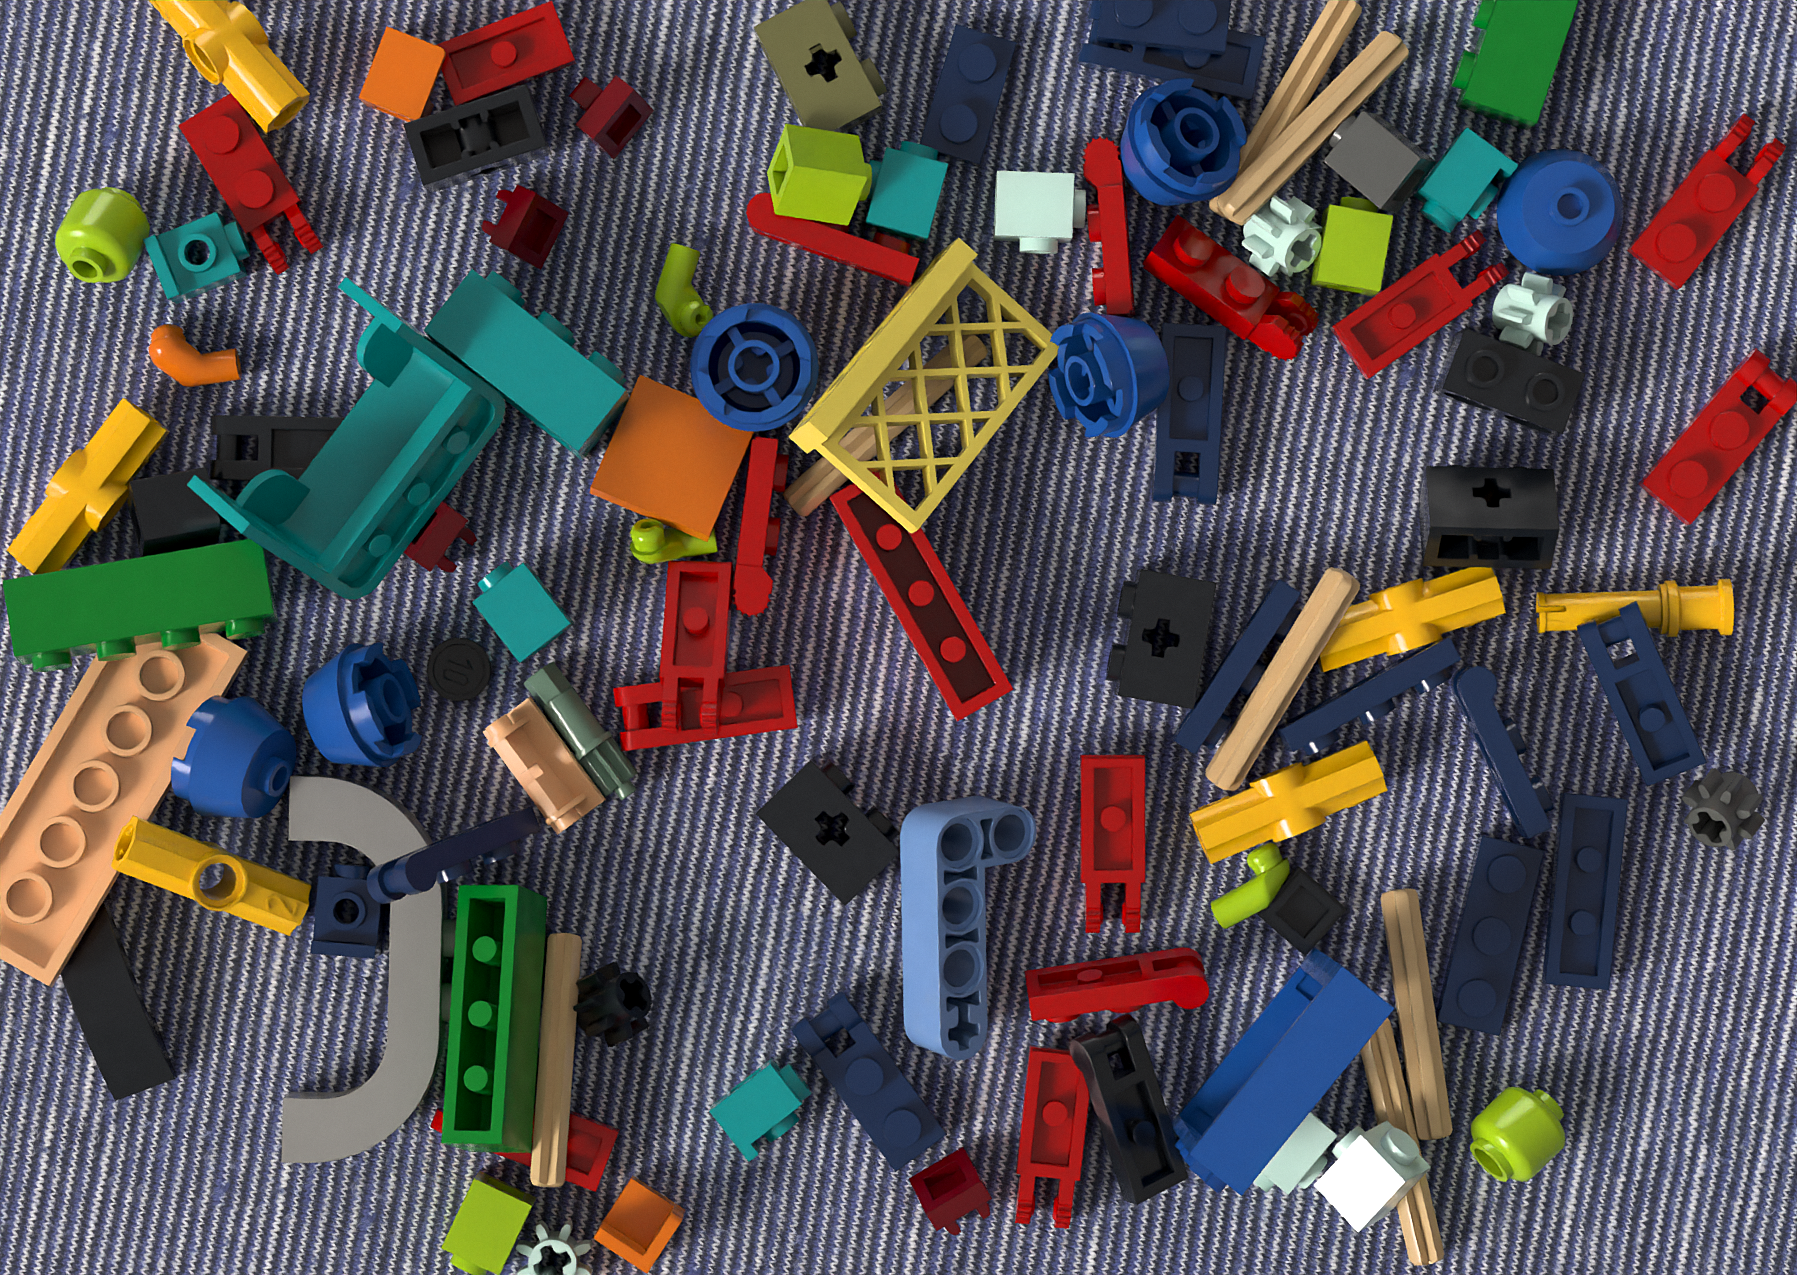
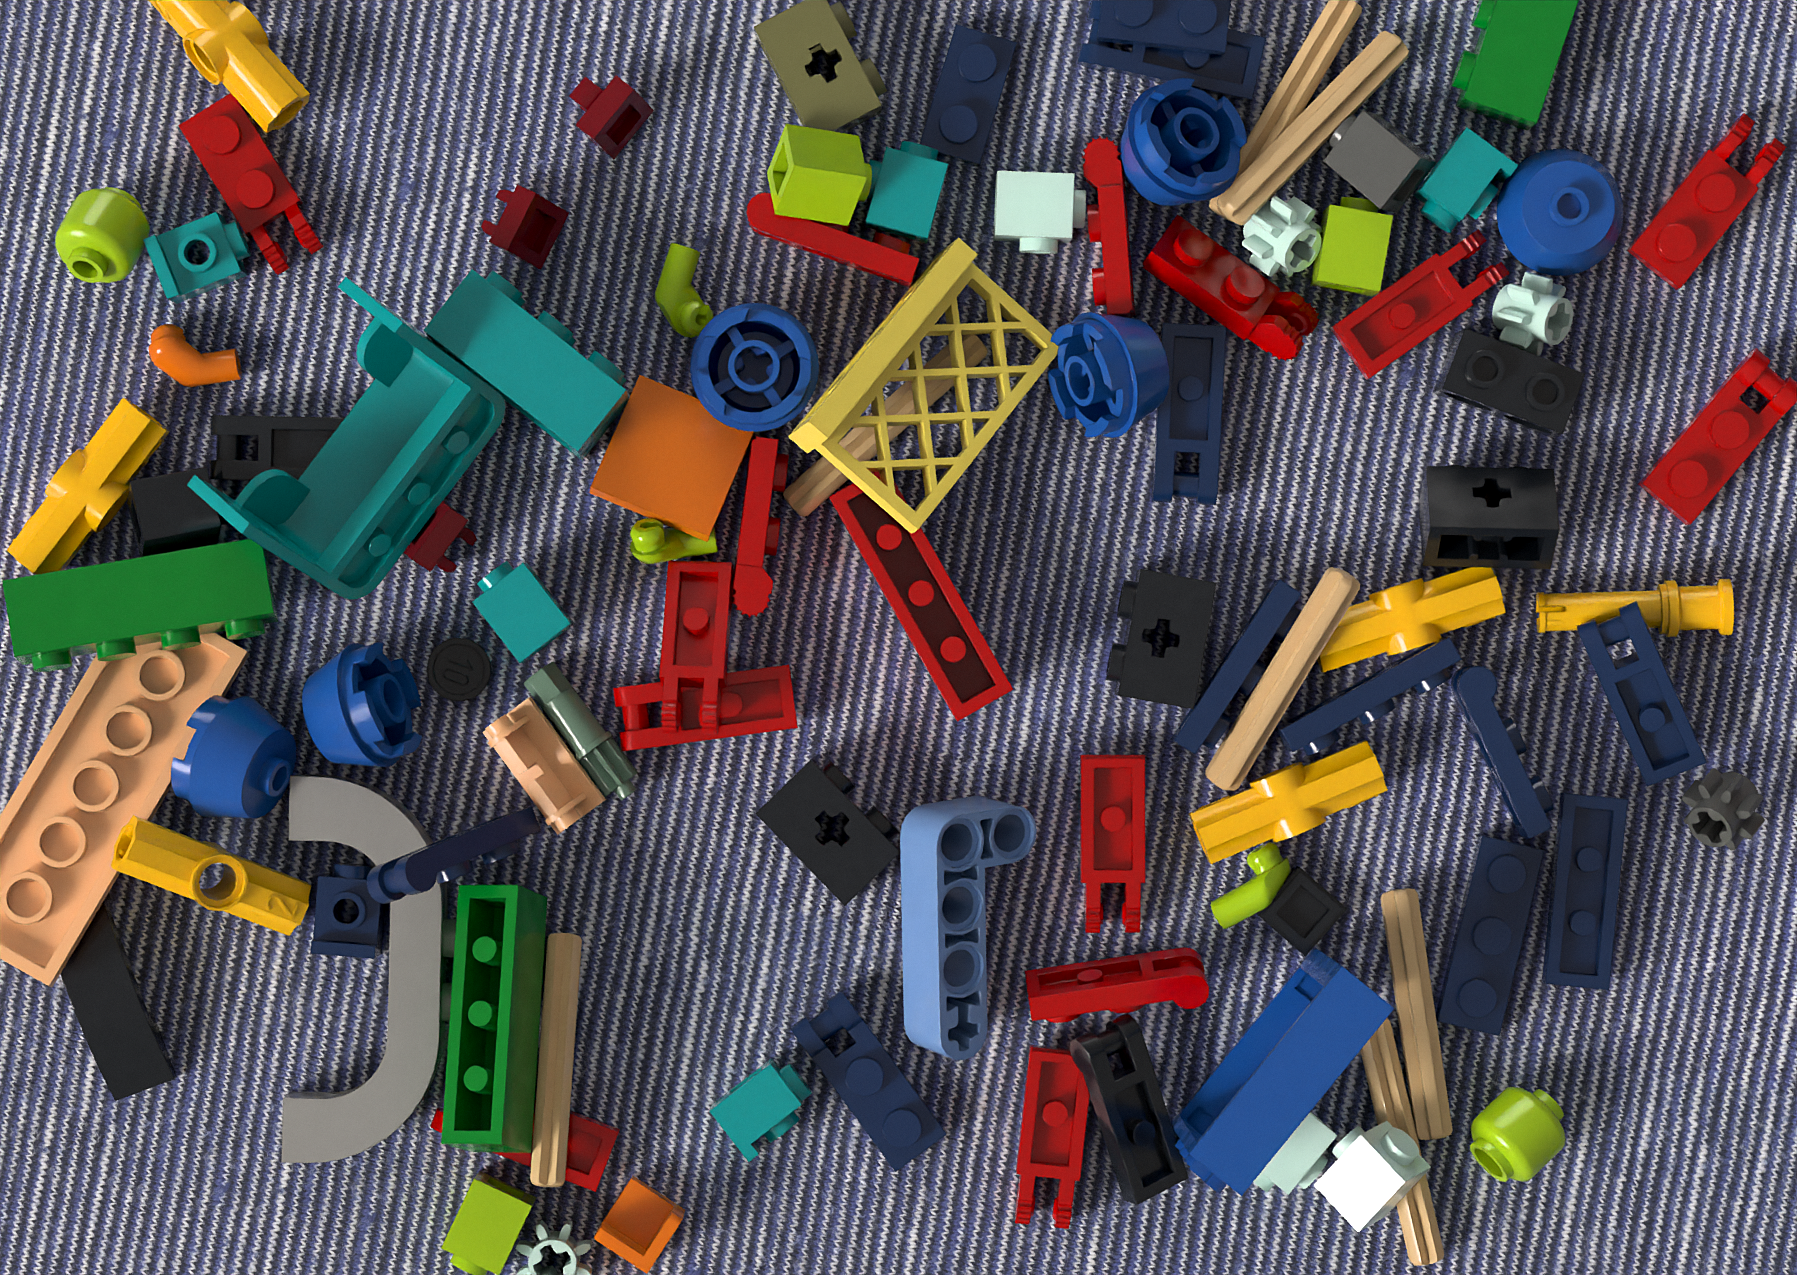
(403, 76): orange panel -> none
(477, 139): black brick -> none
(505, 54): red plate -> none
(612, 1004): black gear -> none
(951, 1191): dark red tile -> none

